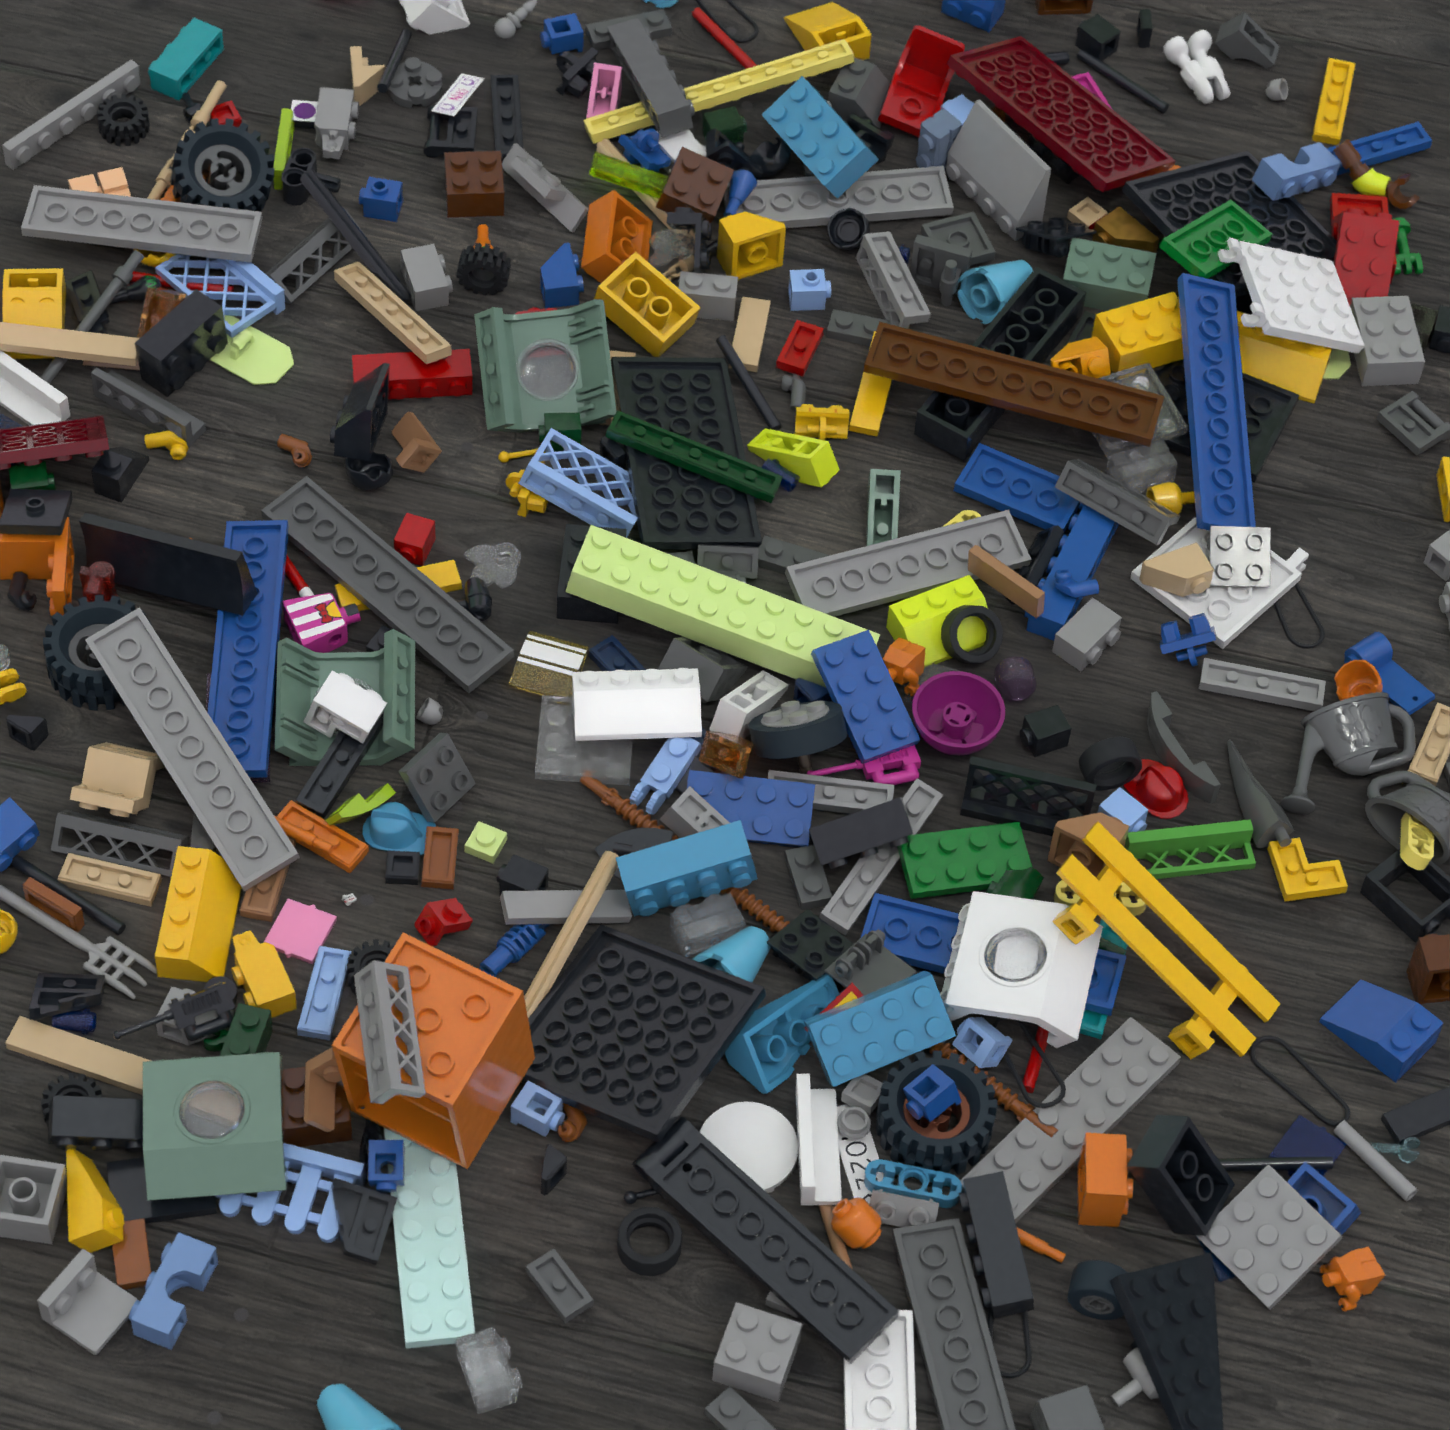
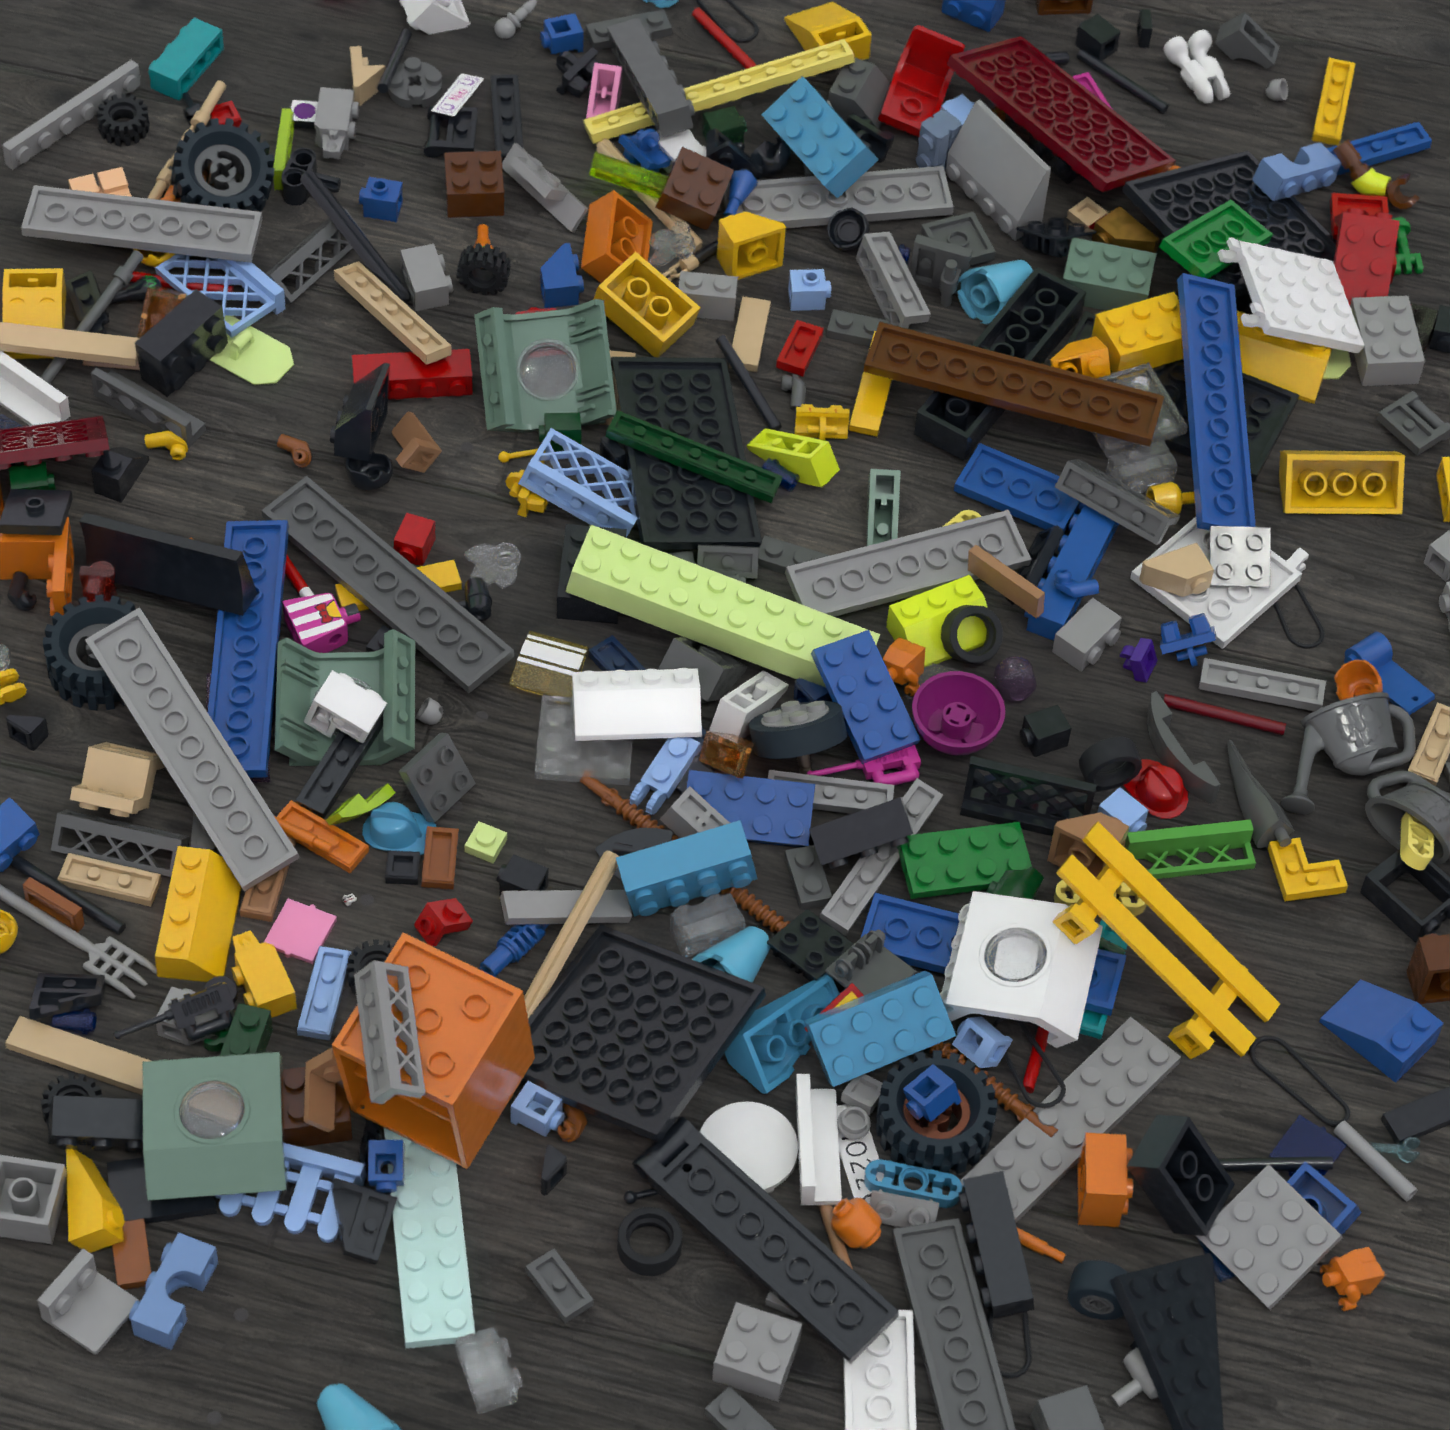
(686, 219): black bracket -> none
(1140, 659): none -> dark purple tile
(1225, 714): none -> dark red bar
(1342, 482): none -> yellow slope

